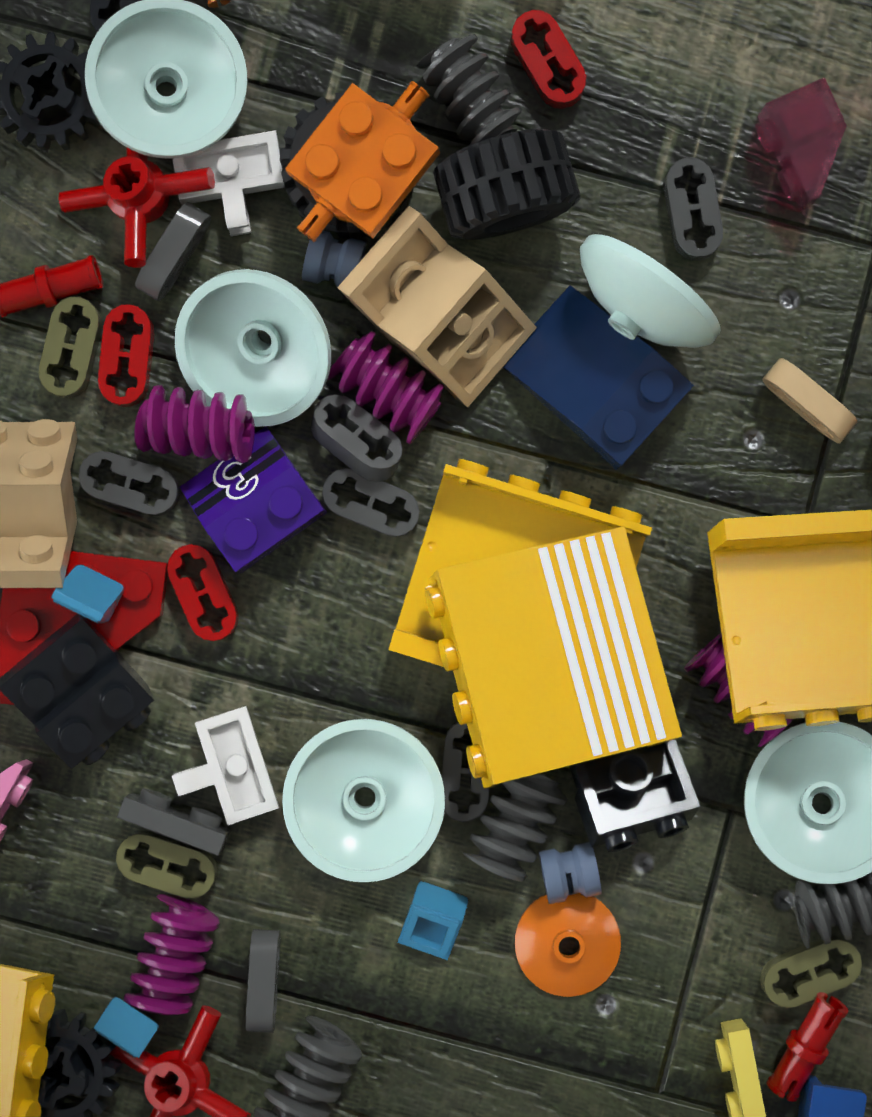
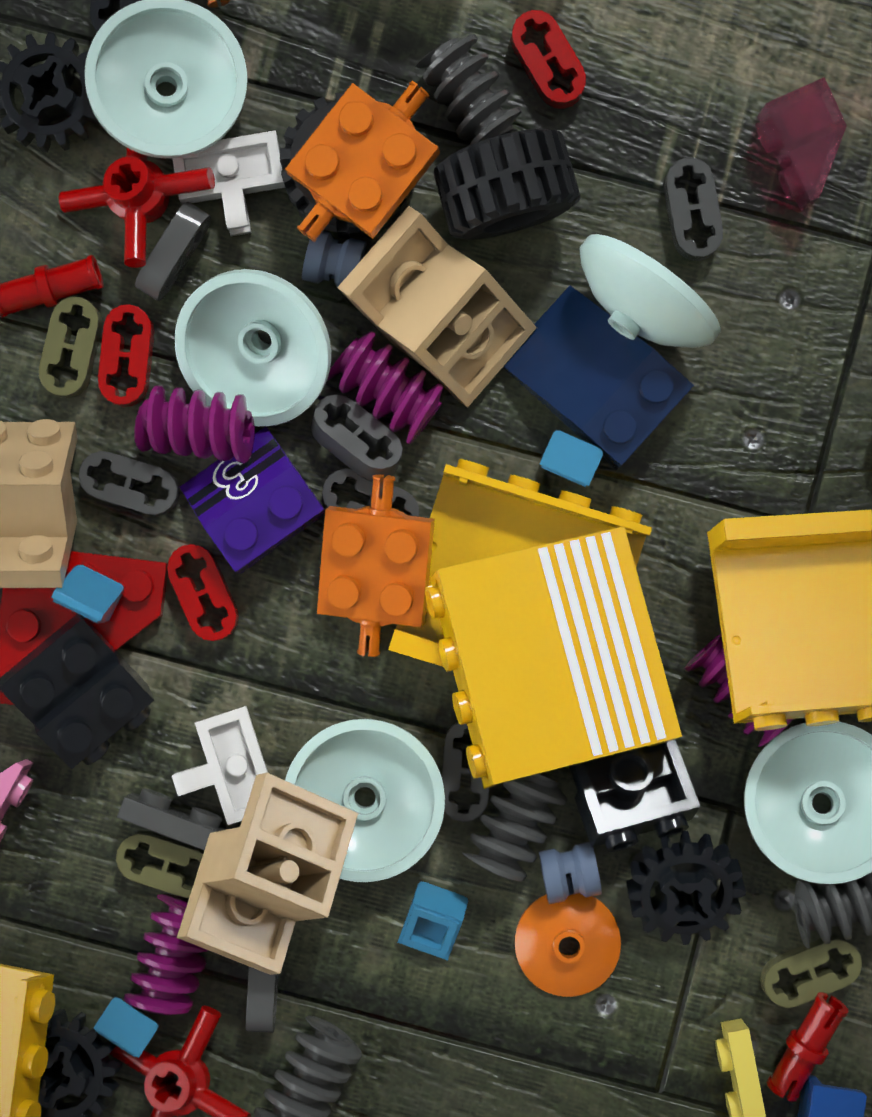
(268, 874): none -> tan bracket
(375, 565): none -> orange plate
(571, 458): none -> dark azure slope
(685, 887): none -> black gear
(810, 400): tan beam -> none

